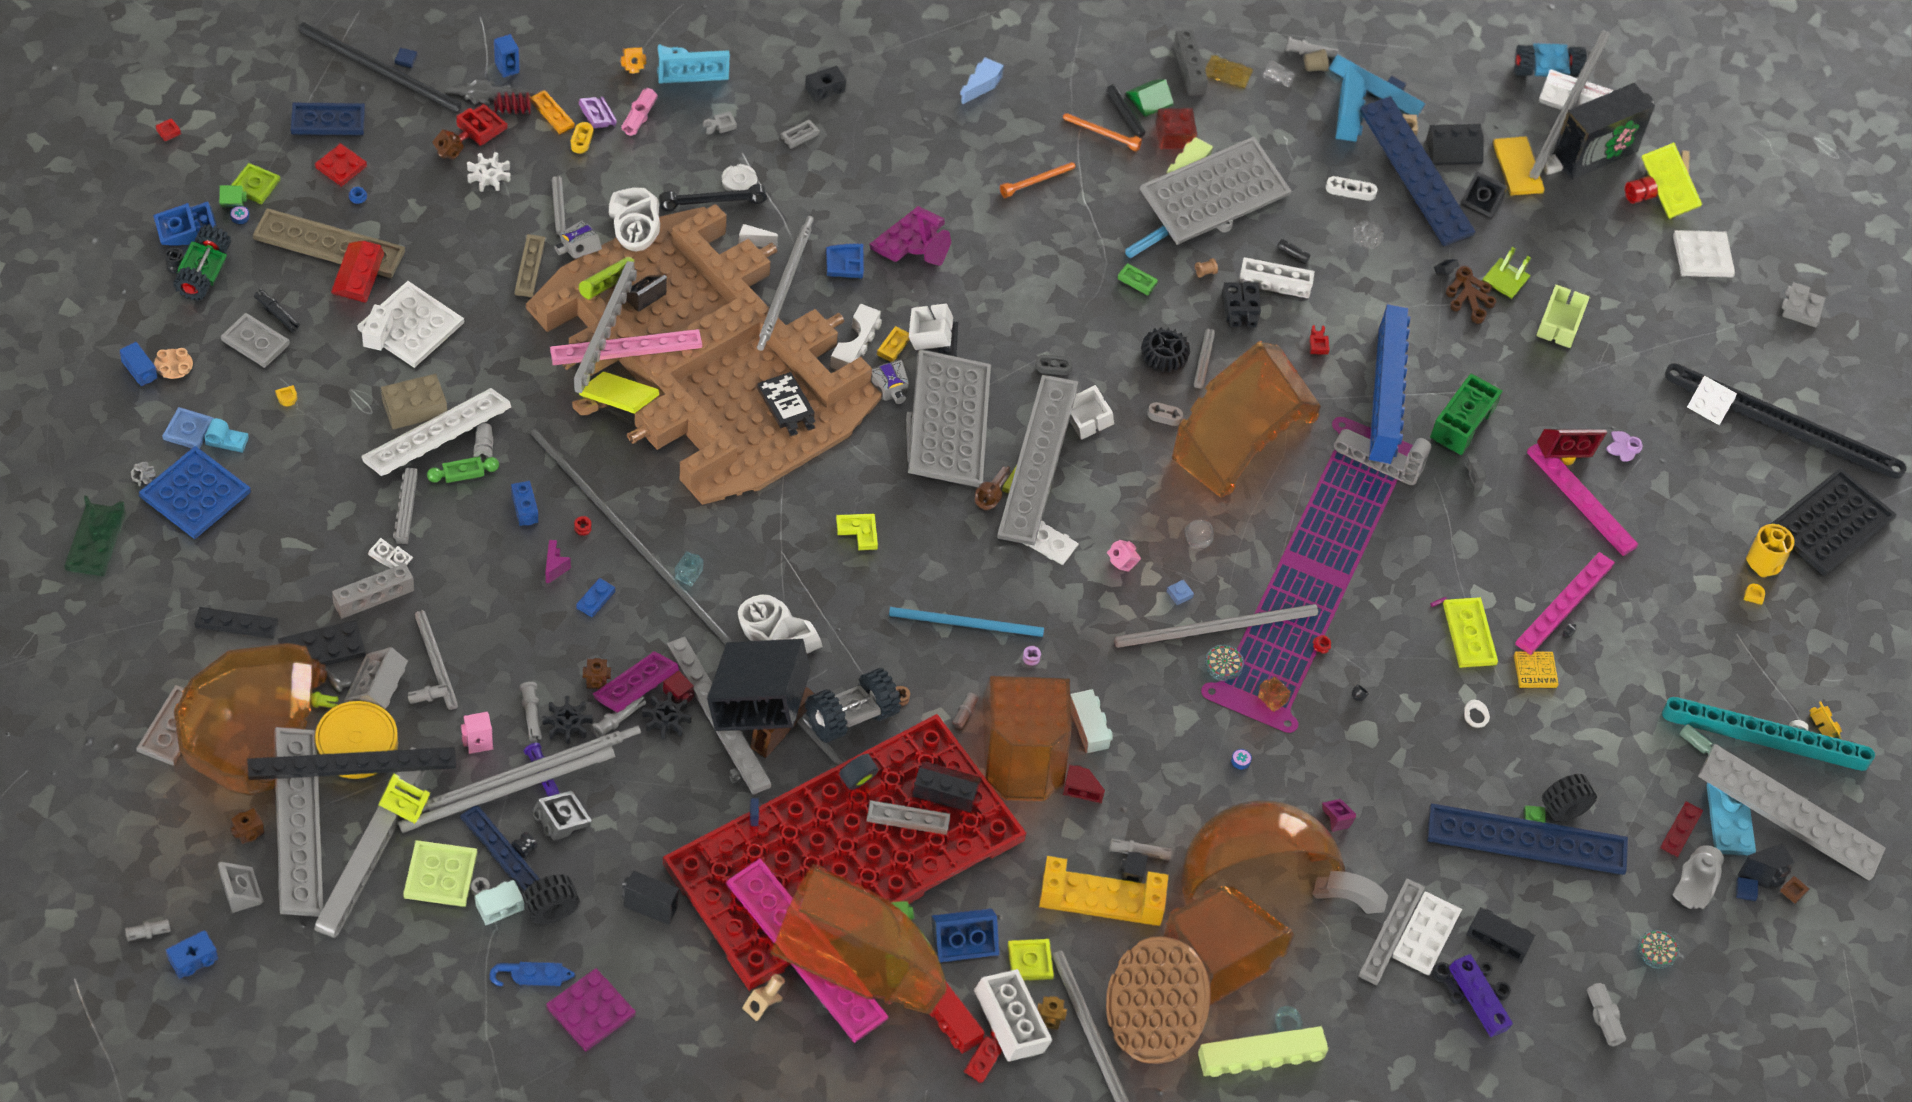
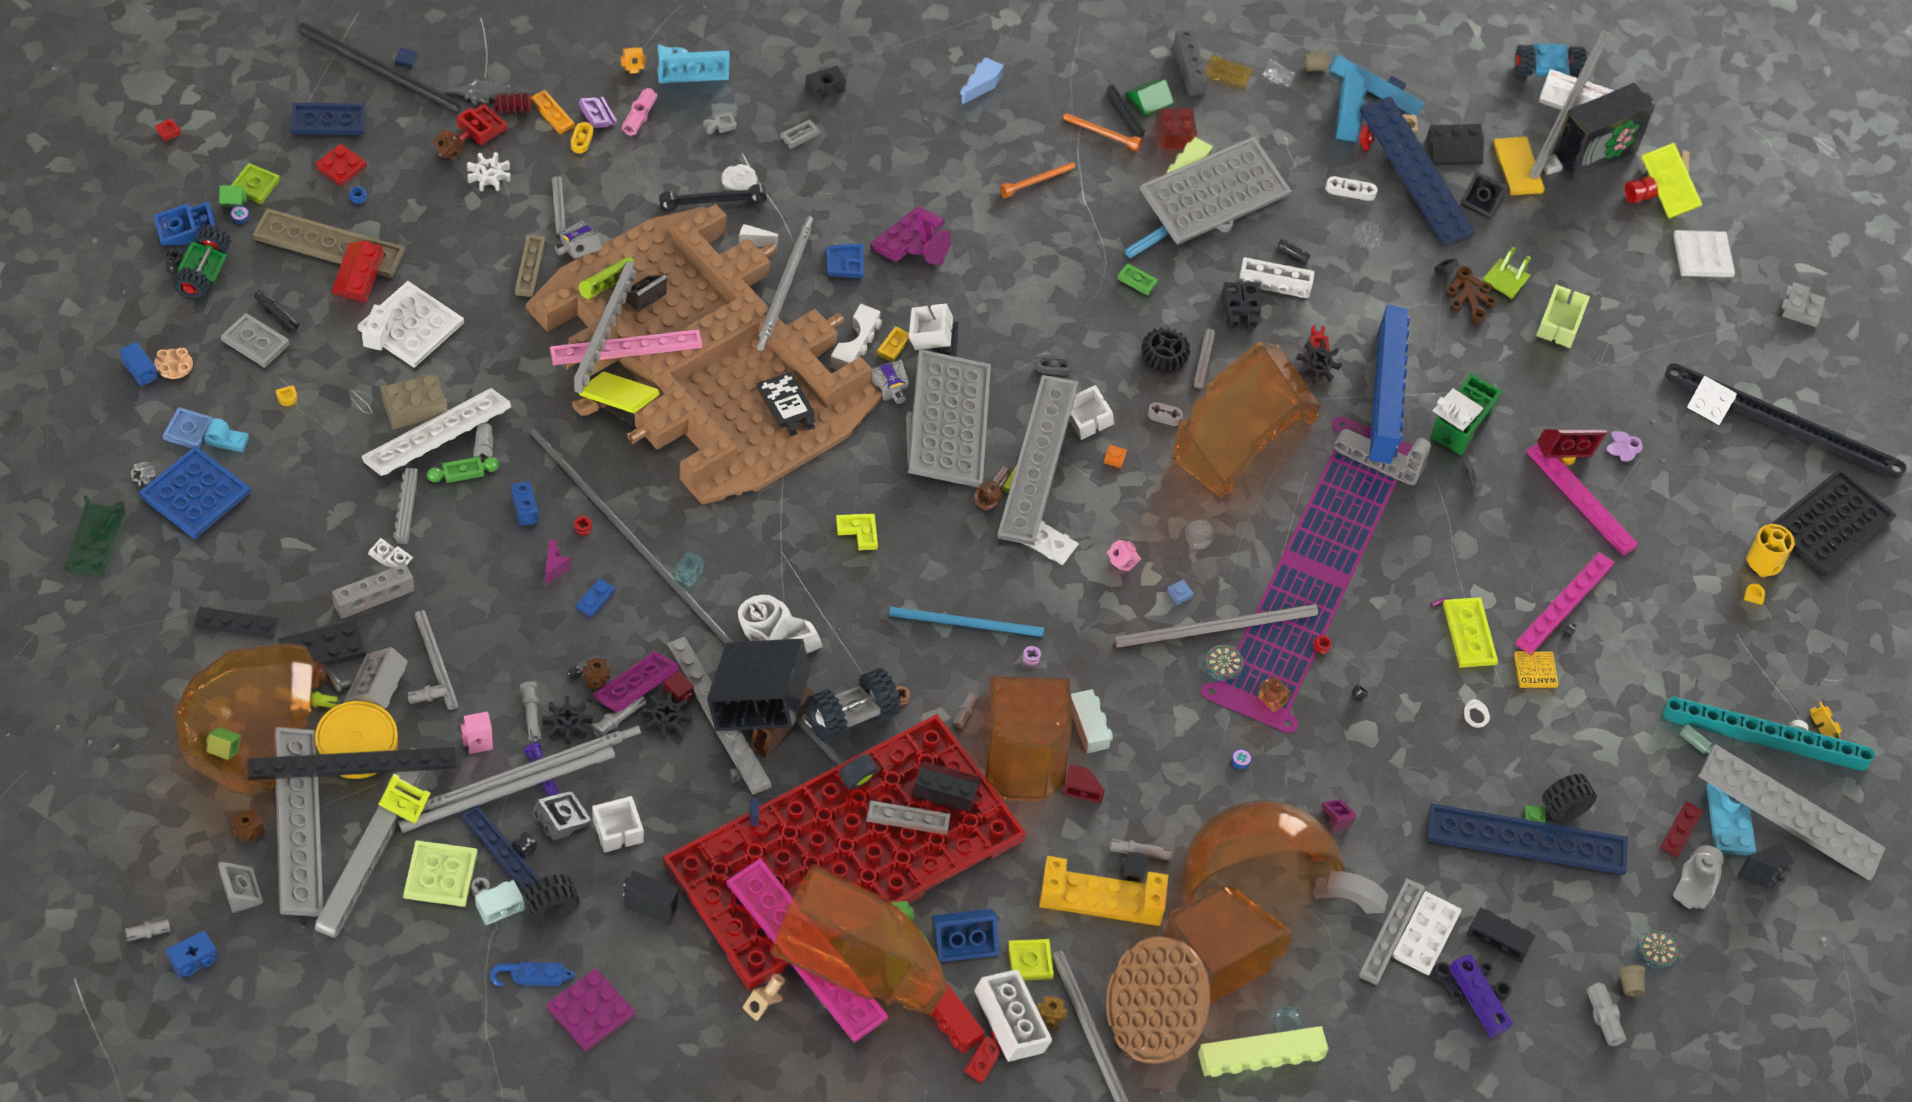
(161, 737): light grey tile -> none
(223, 743): none -> bright green brick
(506, 55): blue brick -> none
(574, 673): none -> black piece
(617, 824): none -> white piece
(635, 218): white piece -> none
(1115, 456): none -> orange plate
(1206, 268): medium nougat bush -> none
(1303, 47): light grey pin -> none
(1312, 361): none -> black gear
(1366, 137): none -> red plate
(1457, 409): none -> white hinge
(1632, 980): none -> dark tan piece
(1746, 889): dark blue tile -> none
(1794, 889): reddish brown plate -> none

